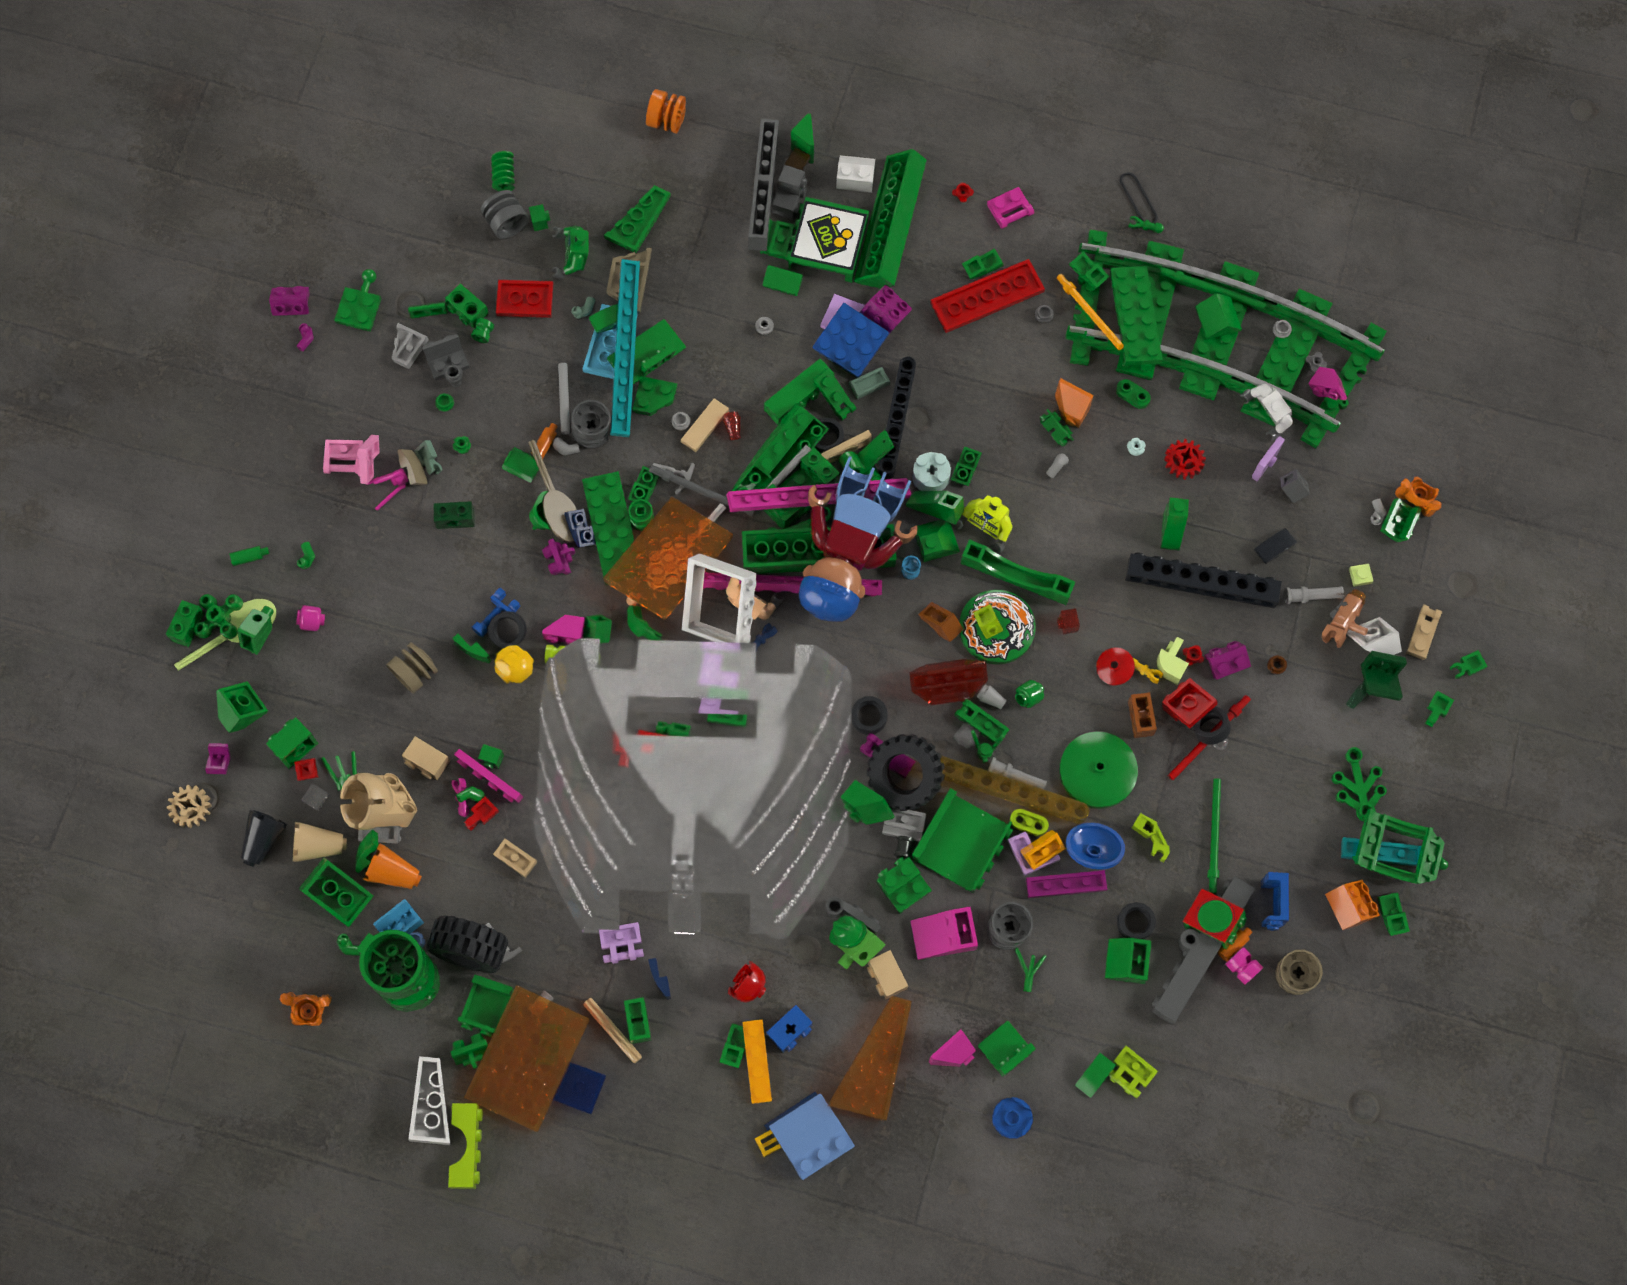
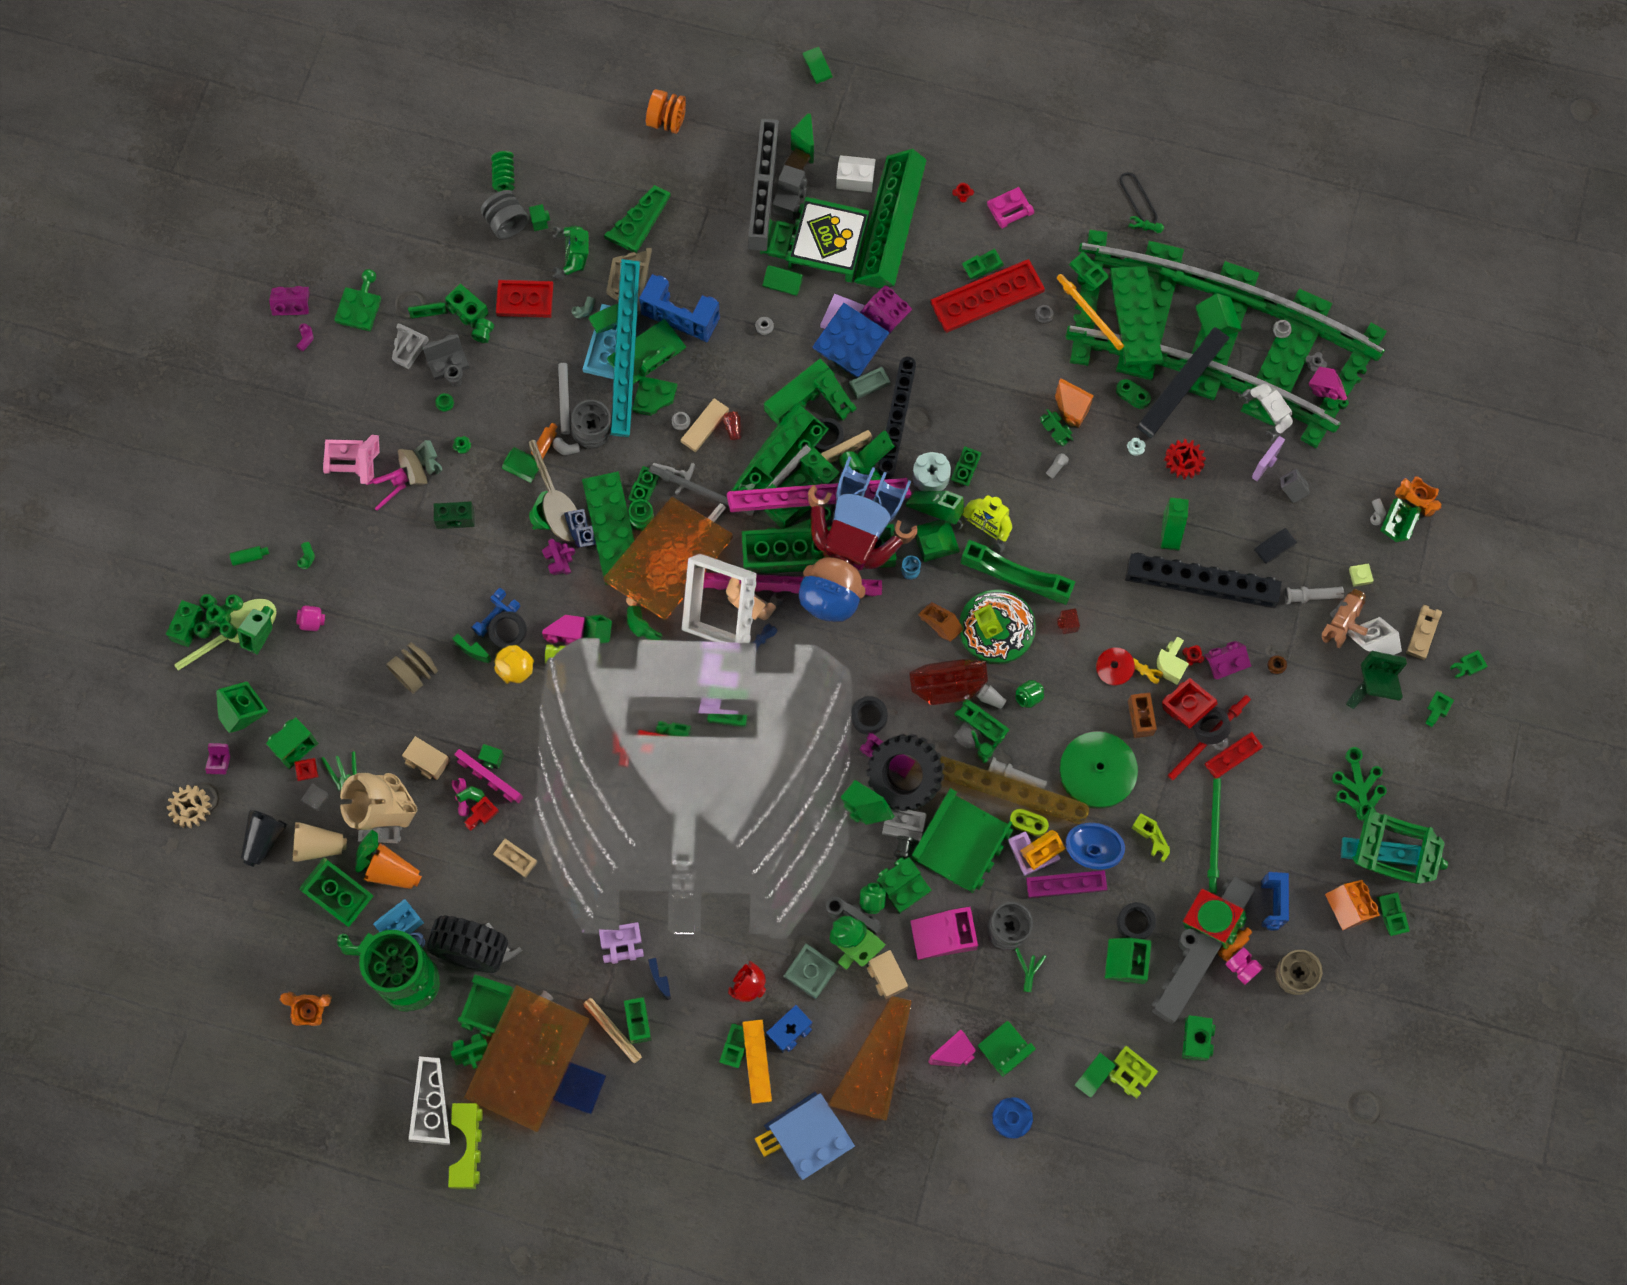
(656, 305): none -> blue plate
(811, 971): none -> sand green tile
(817, 64): none -> green slope
(872, 898): none -> green head
(1182, 382): none -> black beam
(1193, 1049): none -> green brick
(1233, 755): none -> red tile

